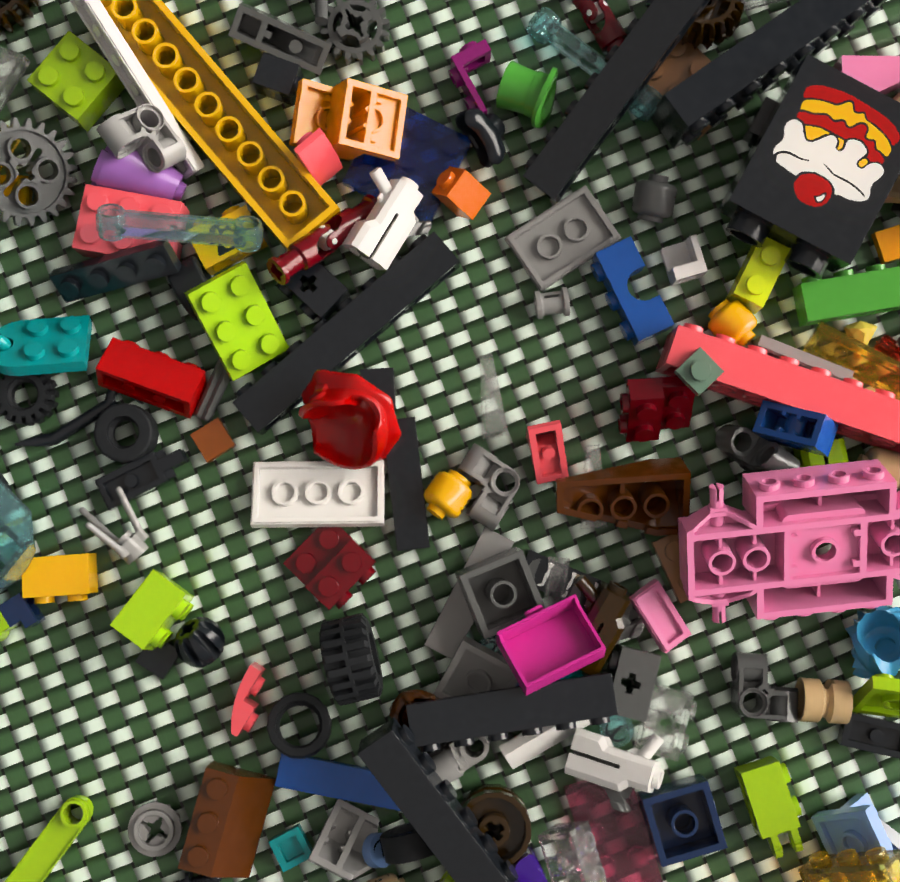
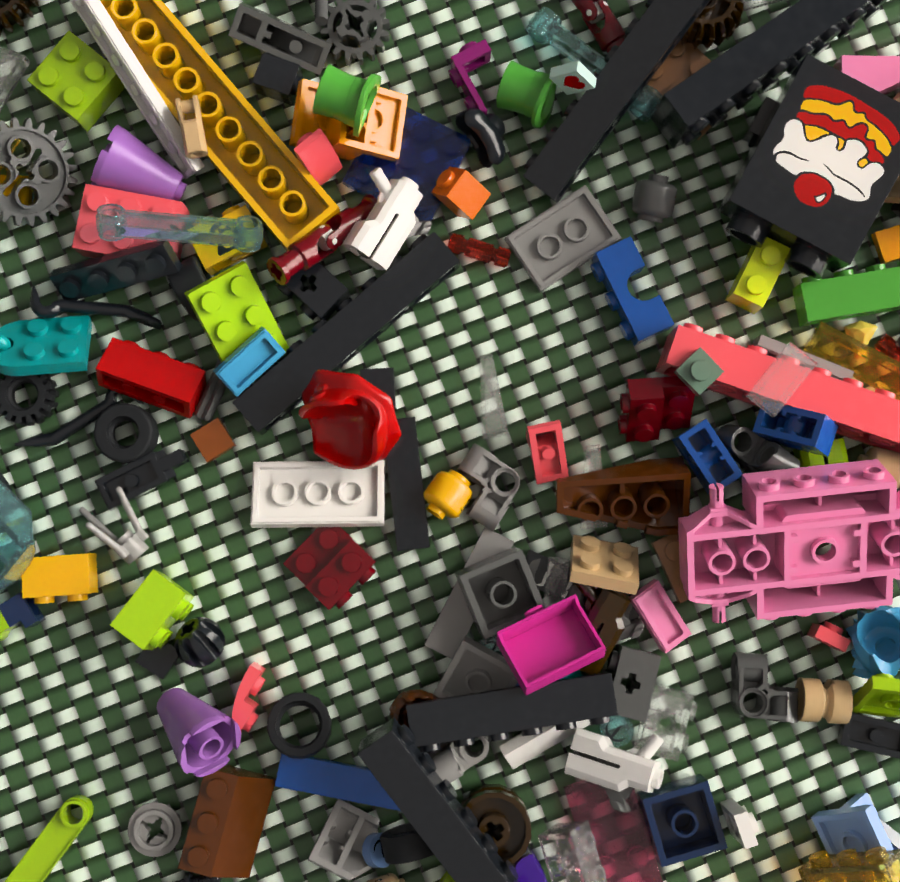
(93, 308): none -> black piece
(144, 131): light grey piece -> none
(192, 129): none -> tan bar
(197, 732): none -> medium lavender cone
(249, 361): none -> dark azure tile
(290, 847): teal plate -> none
(346, 97): none -> bright green piece
(351, 659): black tyre -> none
(479, 250): none -> clear red axle
(552, 303): light grey bush -> none
(572, 77): none -> light aqua tile
(604, 564): none -> tan plate
(684, 261): white panel -> none
(707, 455): none -> blue brick
(733, 320): yellow head -> none
(740, 823): none -> white plate
(770, 802): lime hinge -> none
(781, 379): none -> clear tile
(829, 635): none -> coral plate

